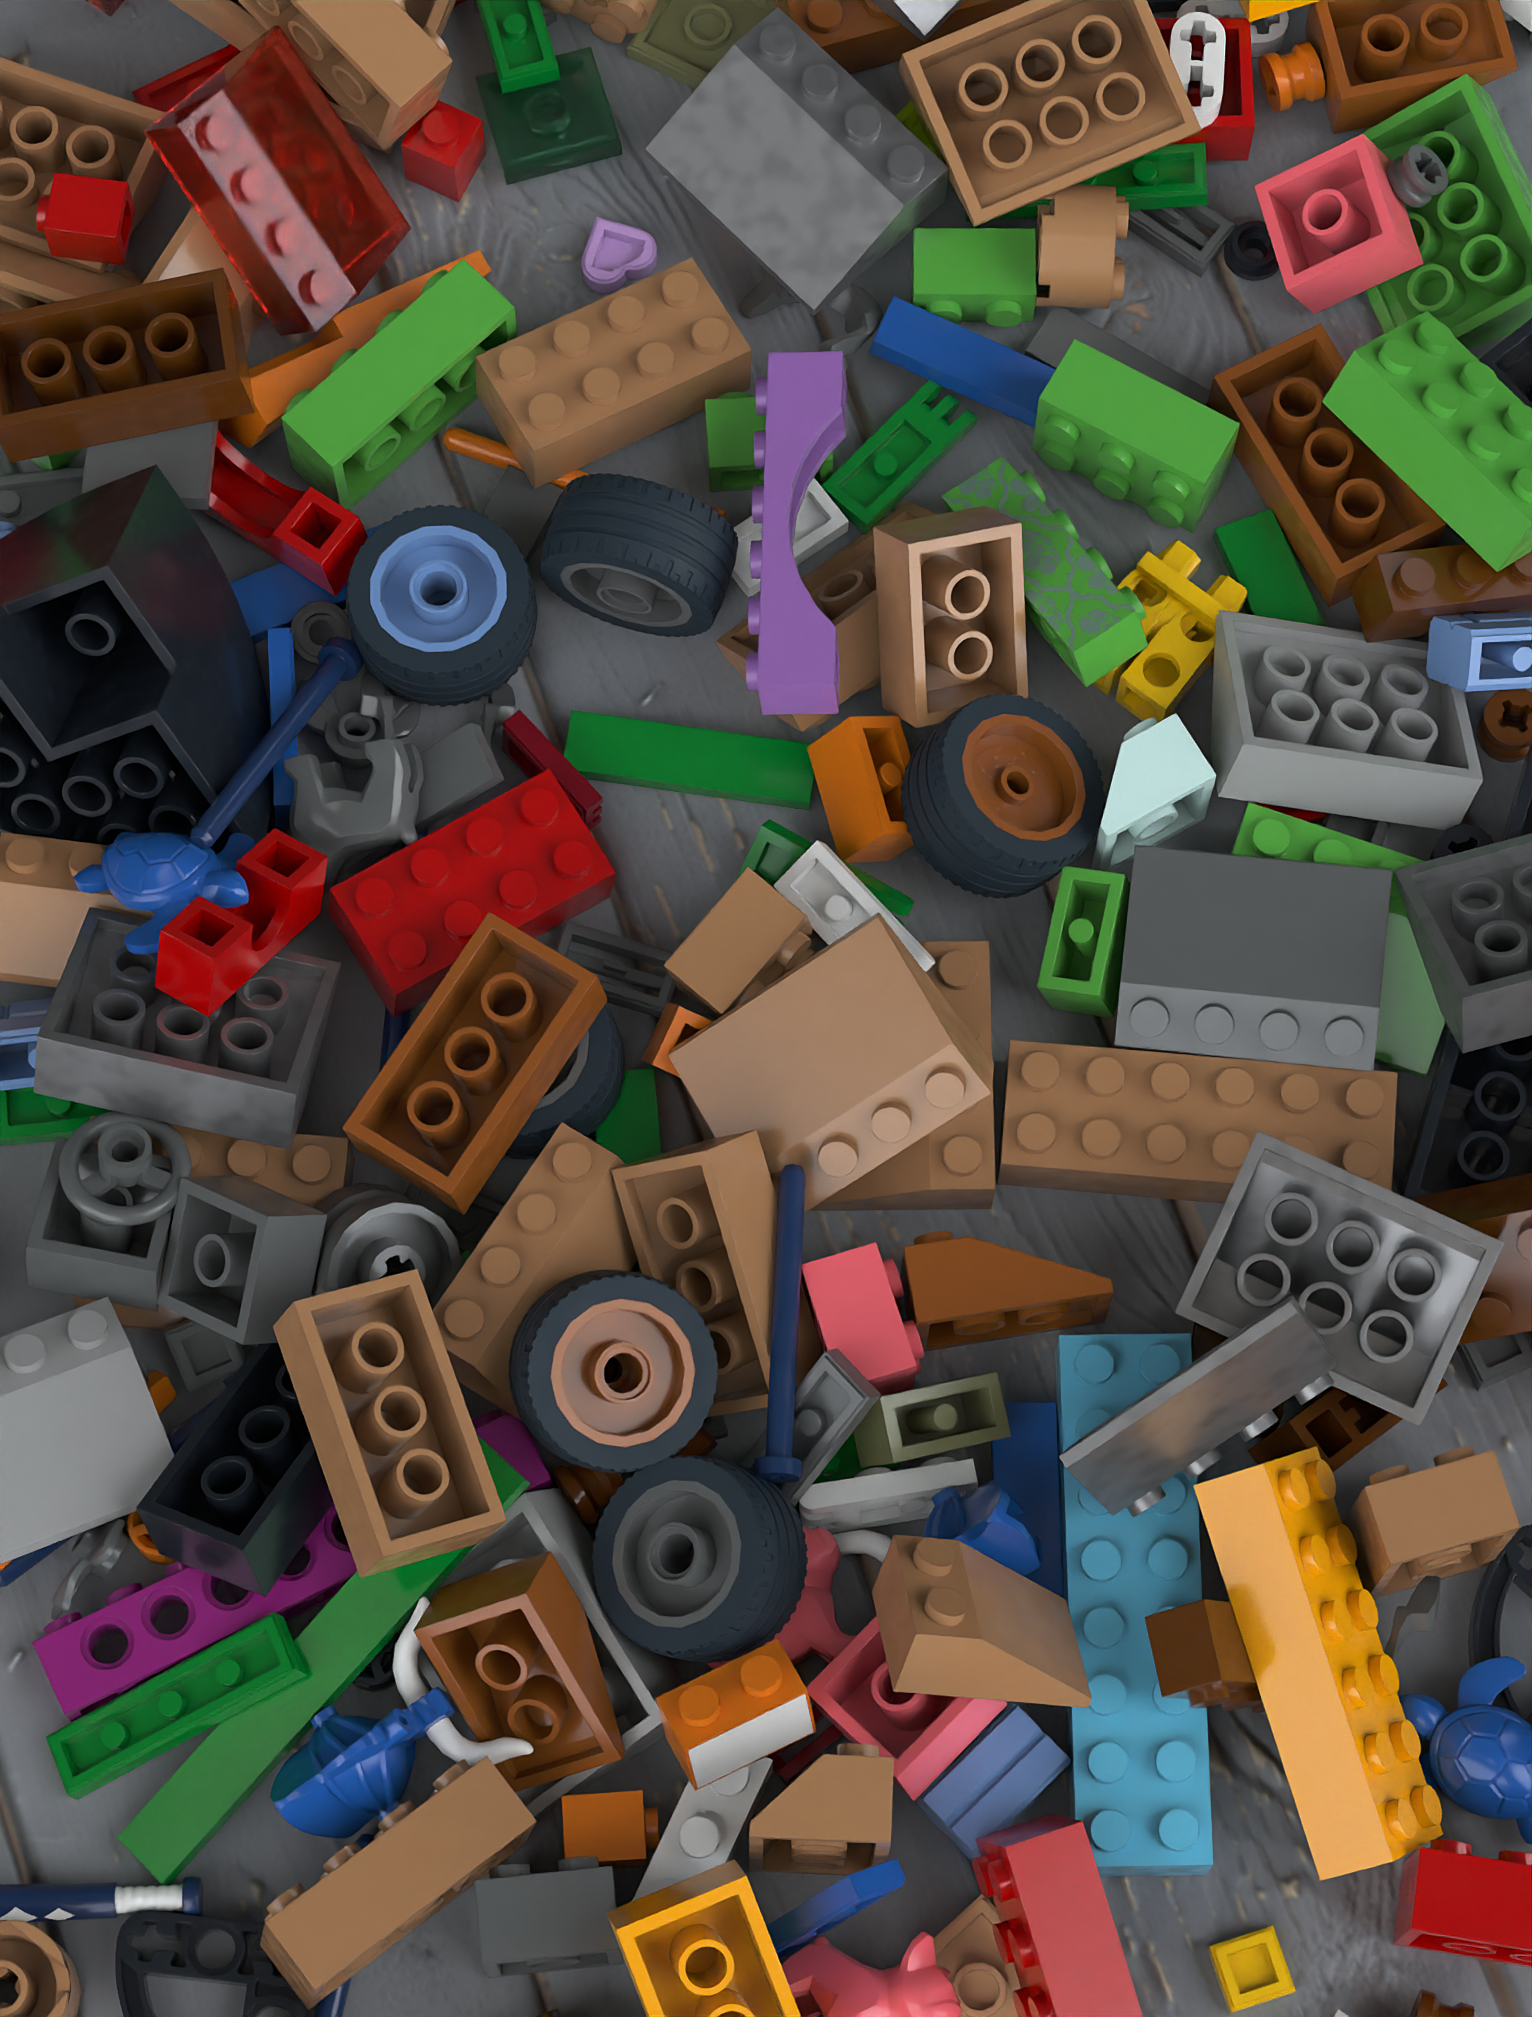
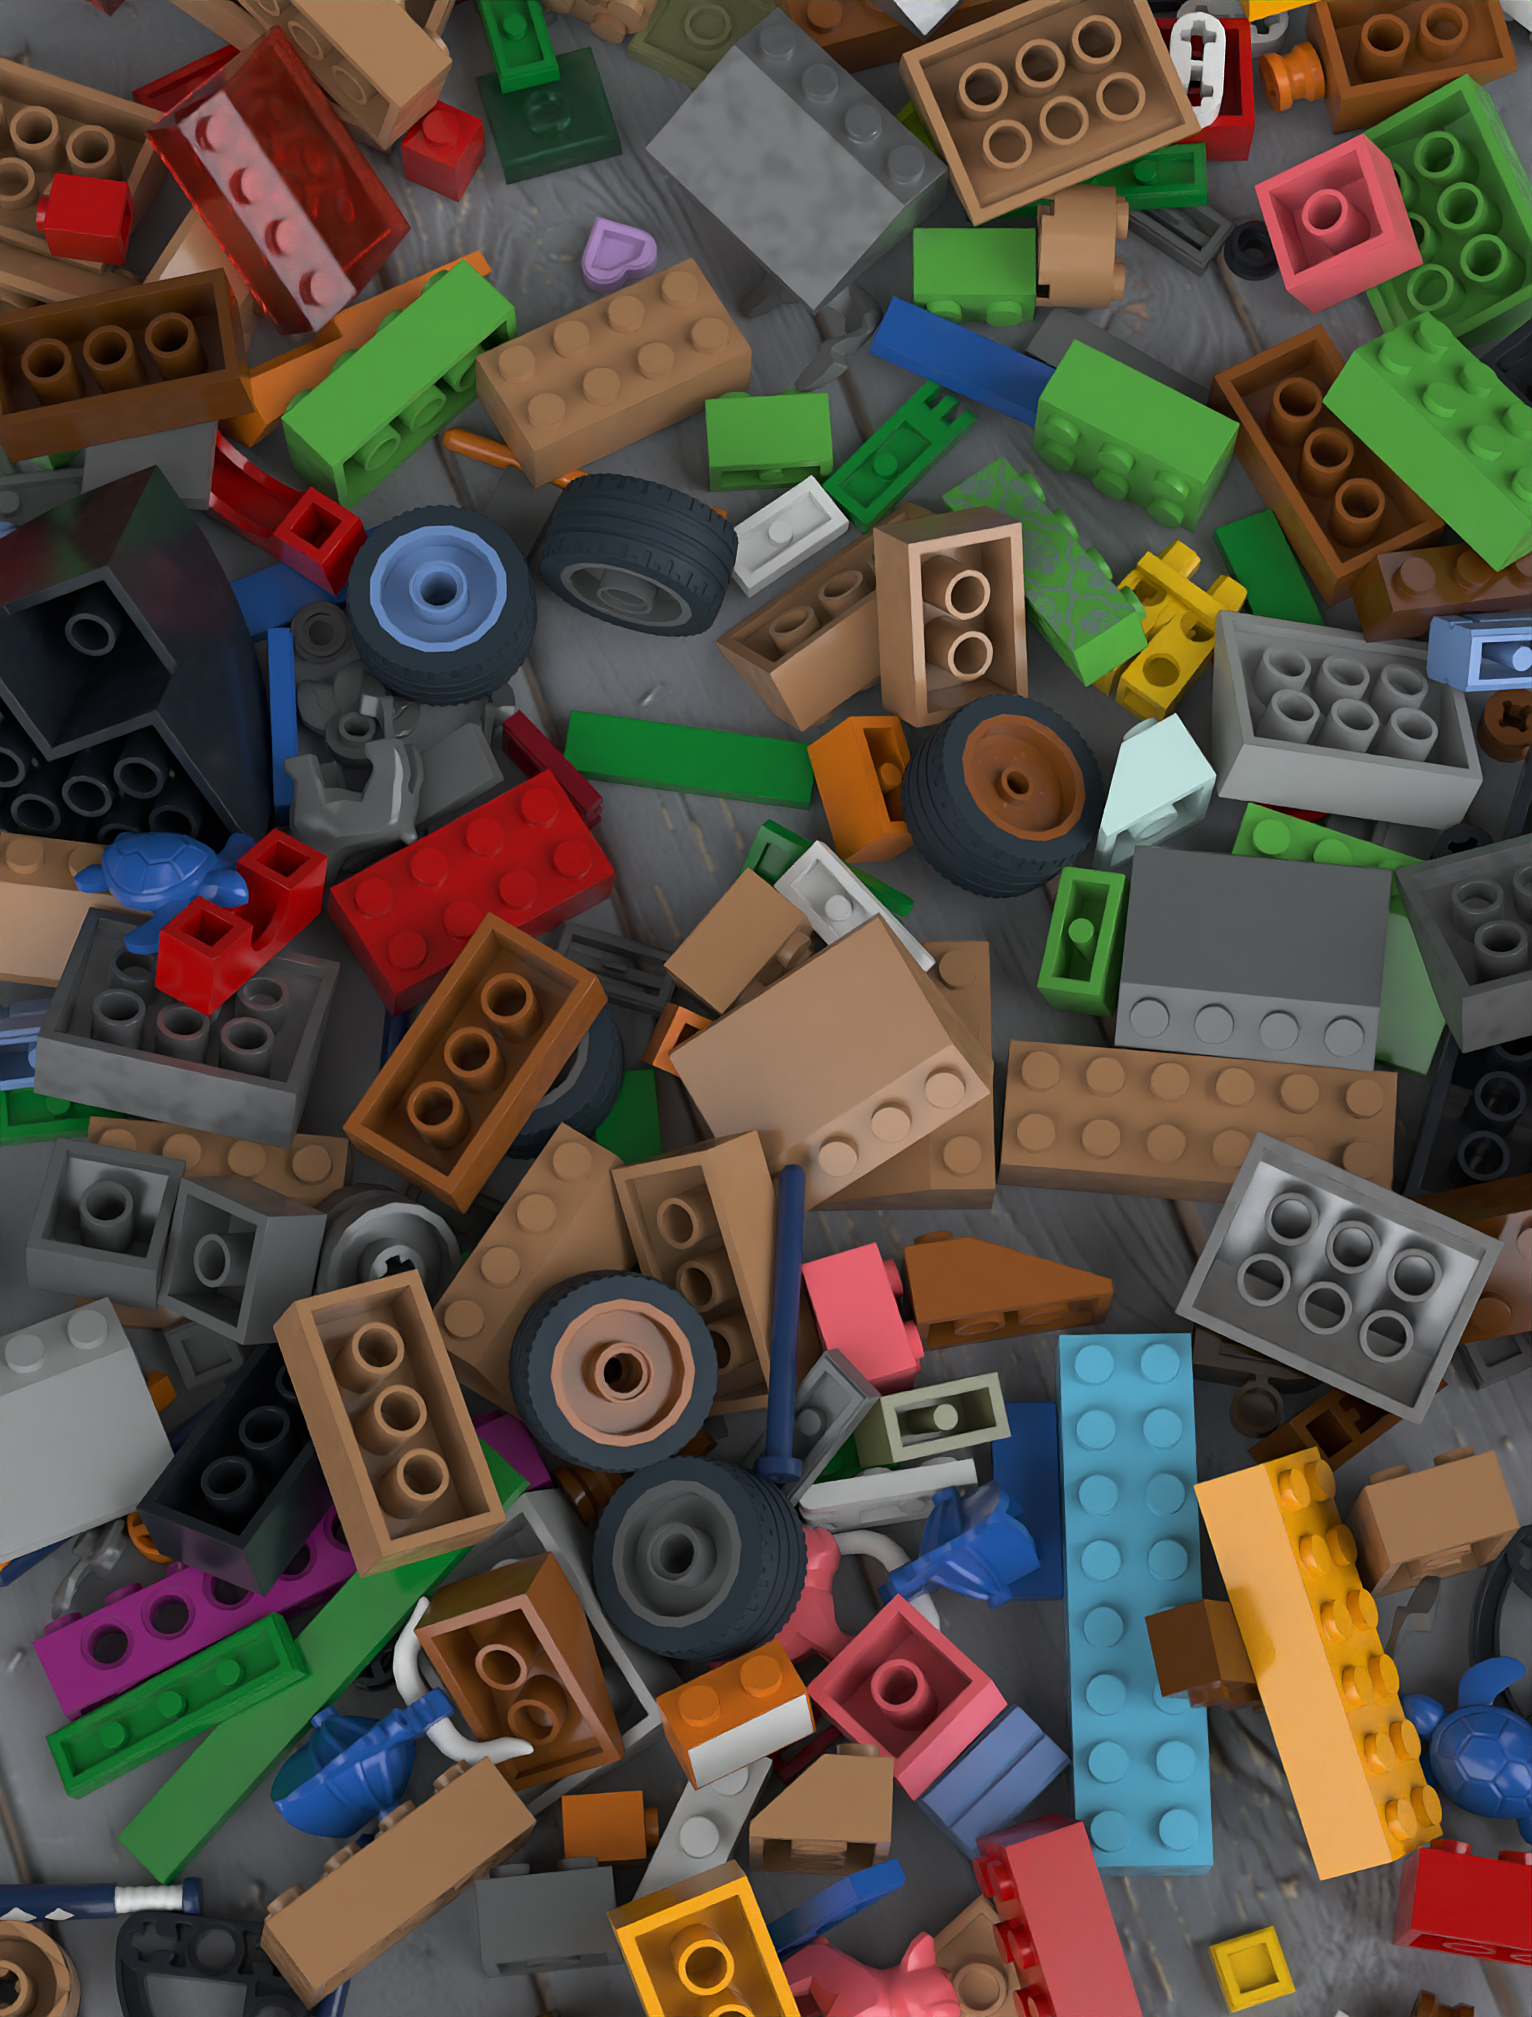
(123, 1138): dark grey piece -> none
(338, 662): dark blue bar -> none
(797, 643): medium lavender arch -> none
(974, 1627): medium nougat slope -> none
(1201, 1408): flat silver slope -> none
(1417, 175): dark grey bush -> none

